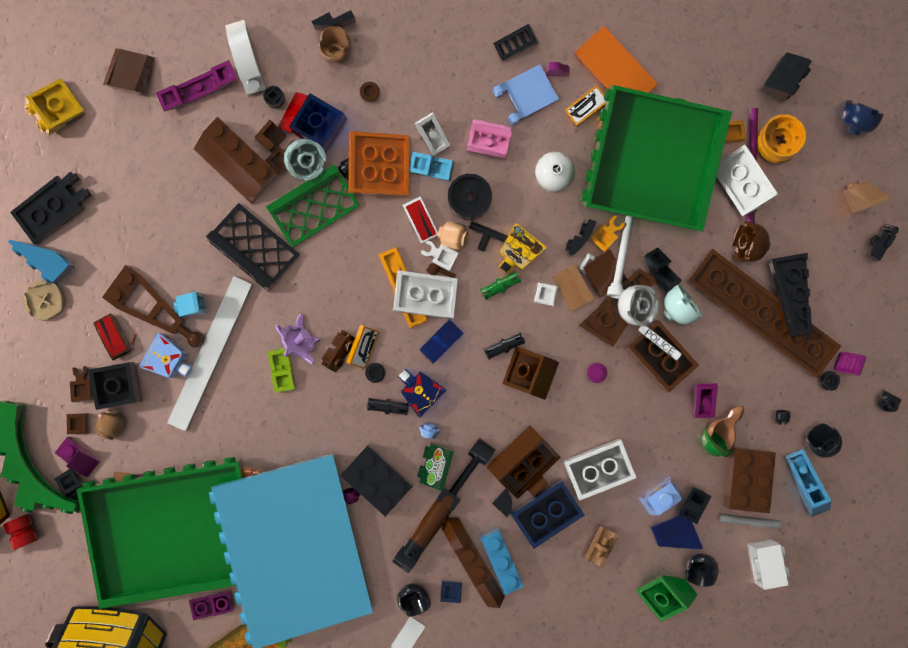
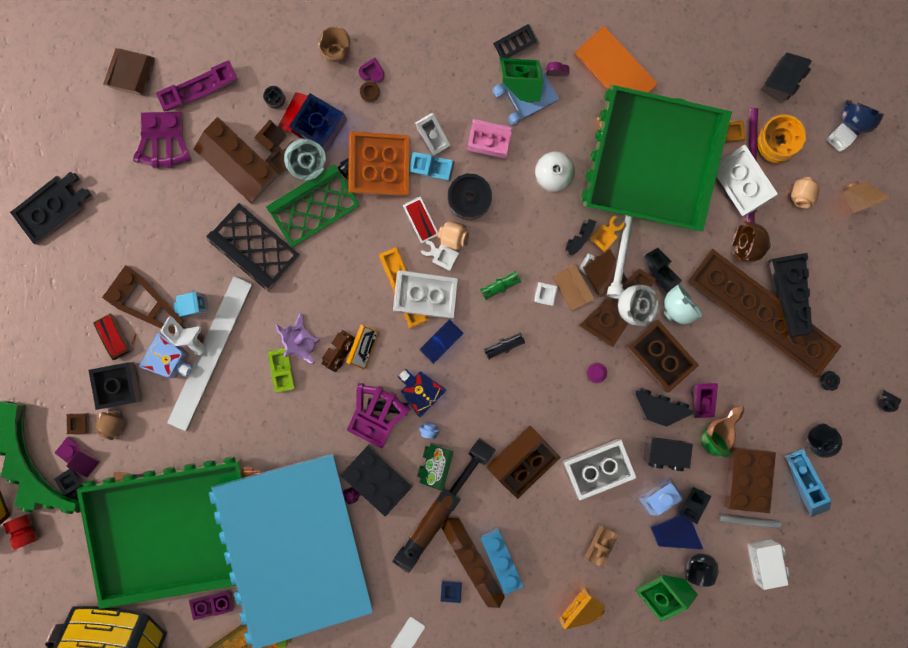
(44, 300): tan tile -> none
(48, 262): dark azure slope -> none
(53, 106): yellow plate -> none
(81, 388): reddish brown plate -> none
(161, 126): none -> magenta plate
(183, 336): none -> white bracket
(244, 57): white arch -> none
(326, 21): black slope -> none
(370, 426): none -> magenta plate
(372, 71): none -> magenta tile
(375, 372): black plate -> none
(413, 599): black hair -> none
(433, 269): reddish brown hand -> none
(487, 234): black piece -> none
(503, 502): black tile -> none
(519, 249): torso -> none
(522, 78): none -> green slope
(530, 372): reddish brown slope -> none
(538, 486): reddish brown tile -> none
(547, 513): dark blue brick -> none
(582, 611): none -> light orange slope
(586, 106): tile -> none
(660, 342): white sticker -> none
(660, 409): none -> black slope
(667, 452): none -> black brick
(782, 415): black hinge -> none
(805, 192): none -> light nougat head
(841, 137): none -> white slope
(850, 363): magenta slope -> none
(881, 242): black piece -> none

